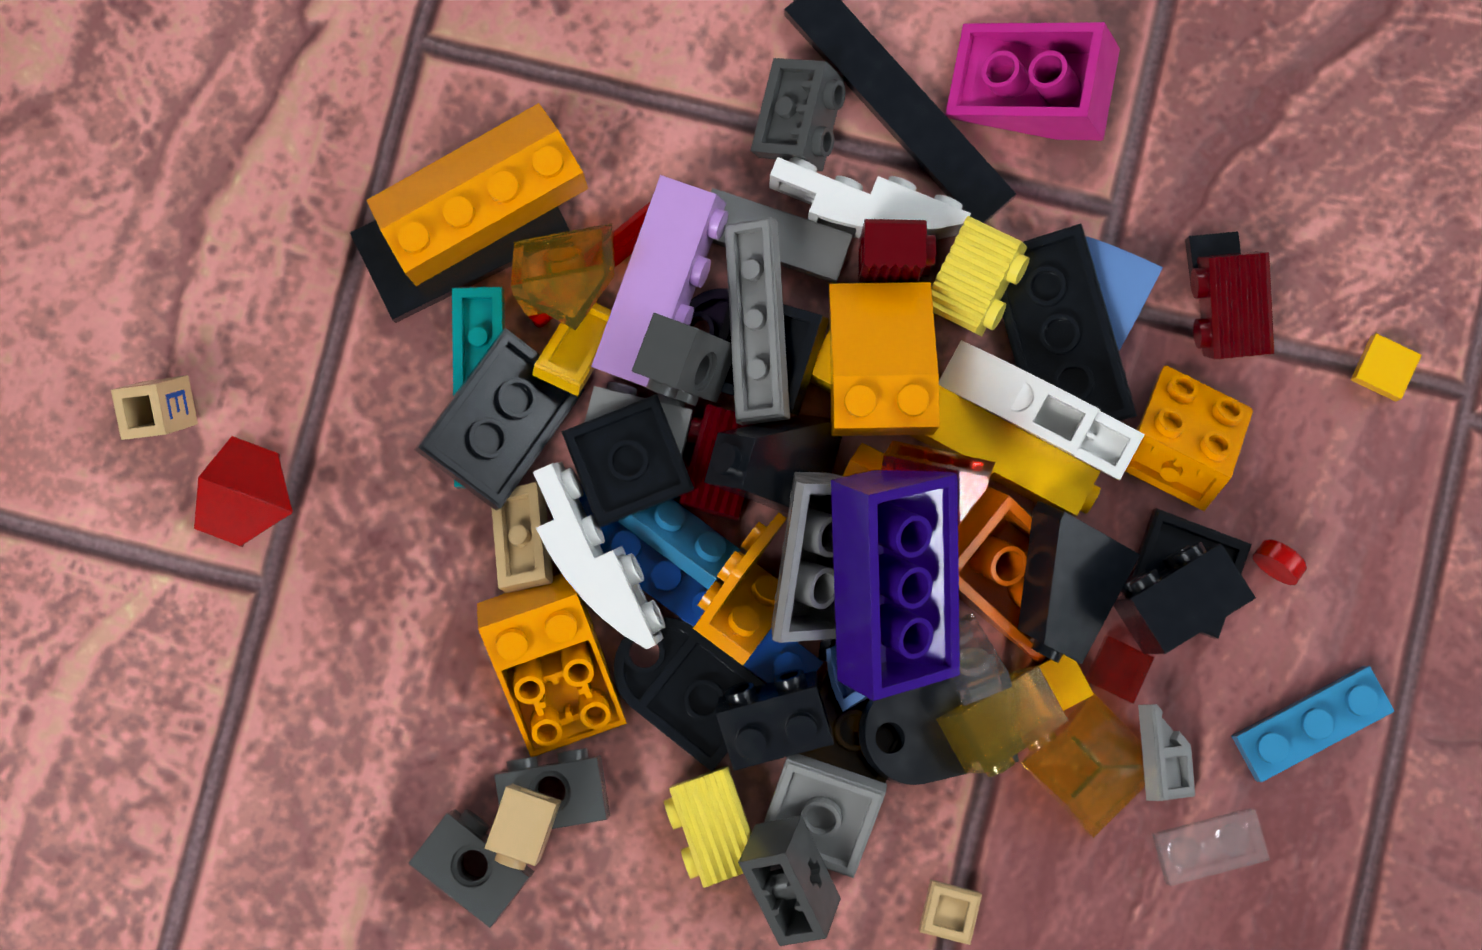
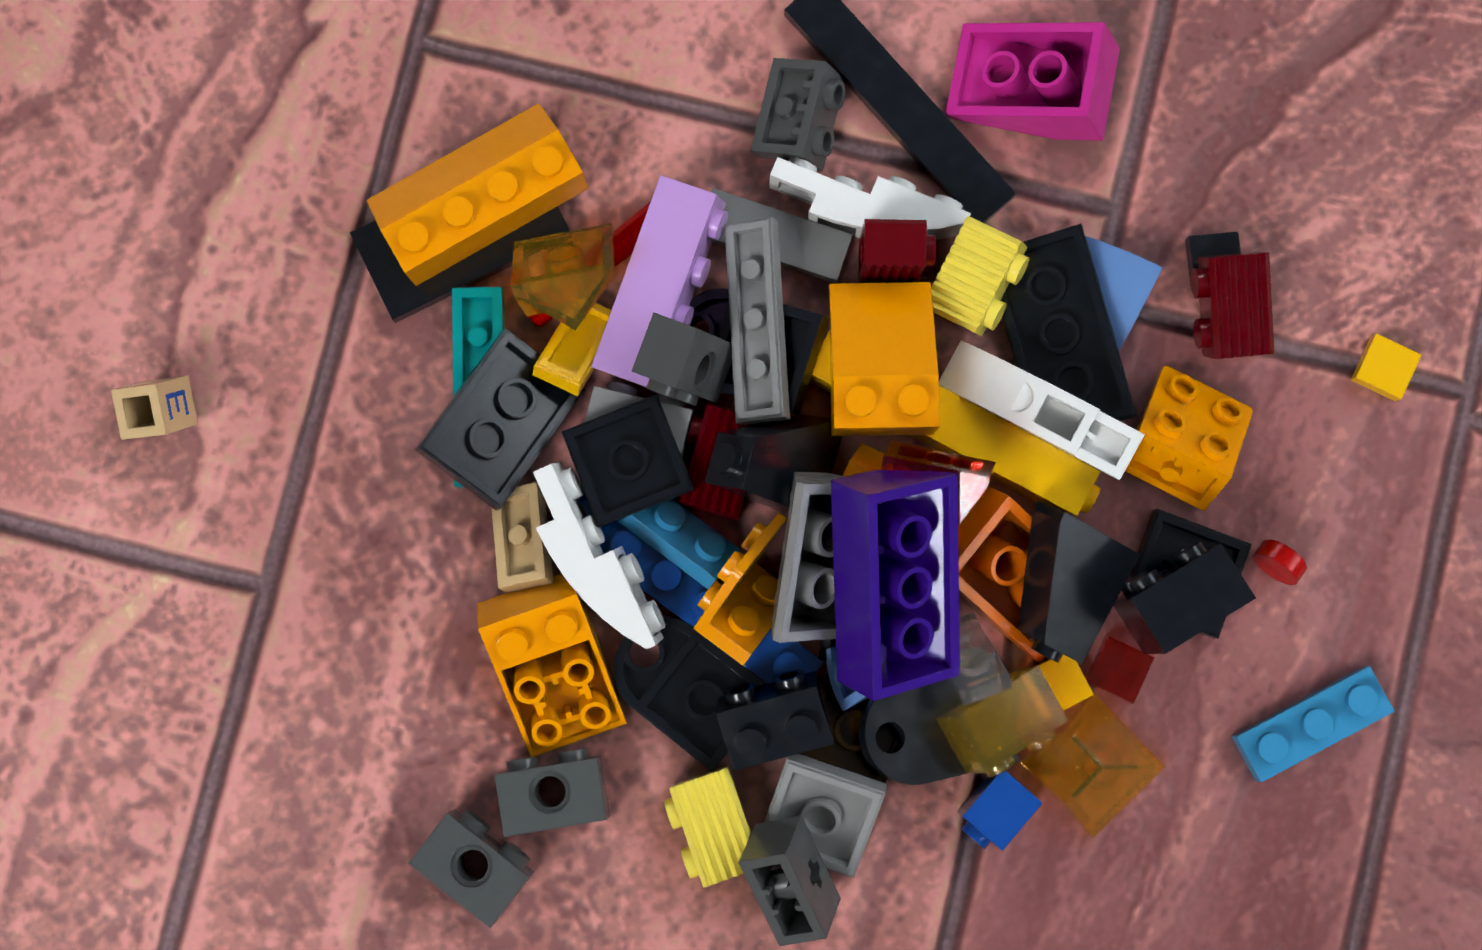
(241, 493): red slope -> none
(522, 827): tan brick -> none
(950, 912): tan tile -> none
(997, 810): none -> blue brick
(1165, 757): light grey tile -> none
(1210, 846): clear plate -> none

